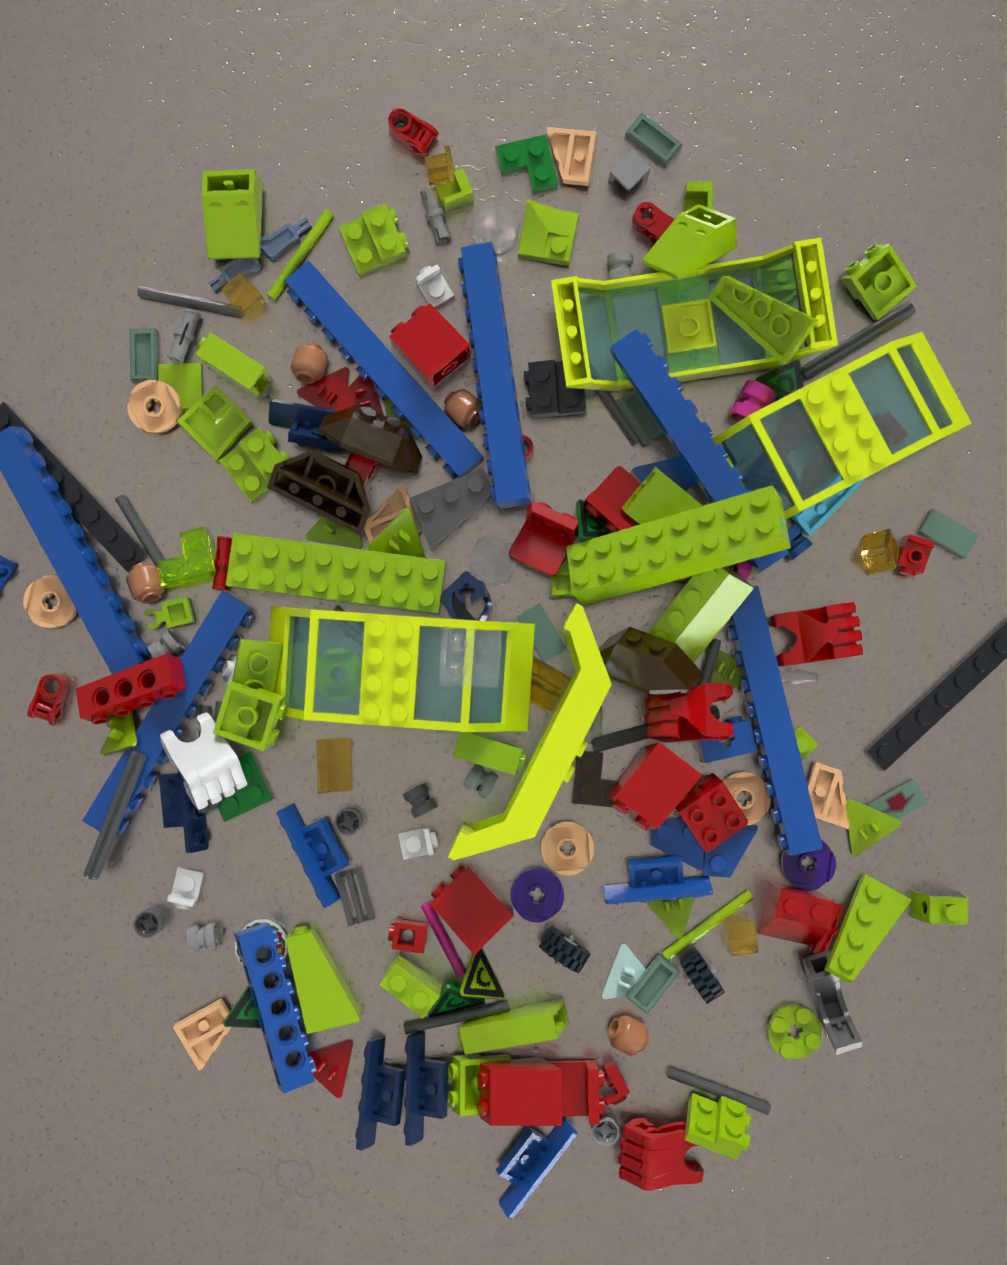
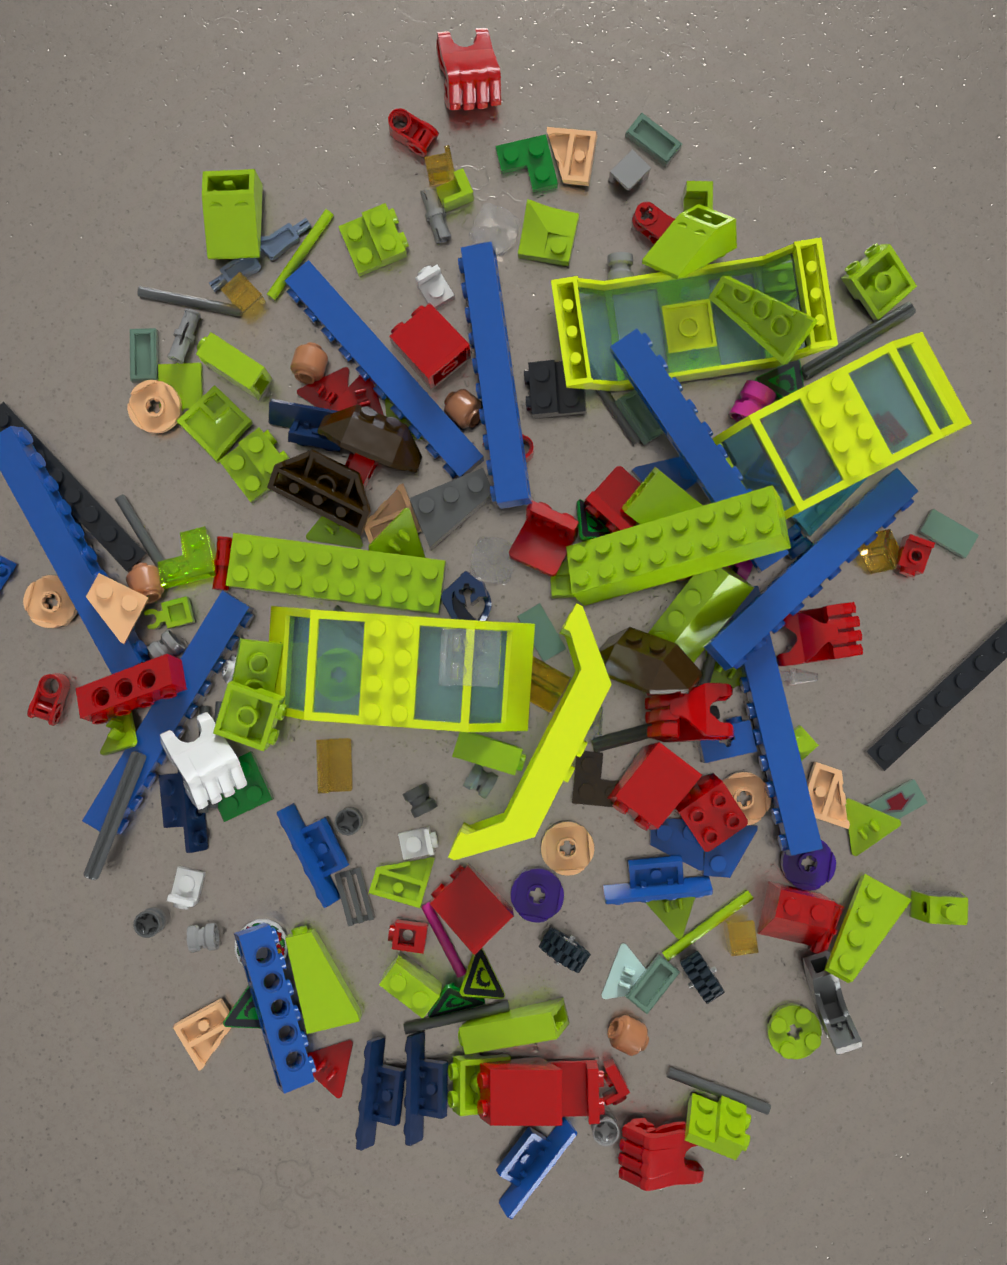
(116, 605): none -> light nougat wing
(403, 881): none -> lime wing
(470, 72): none -> piece
(810, 569): none -> blue brick

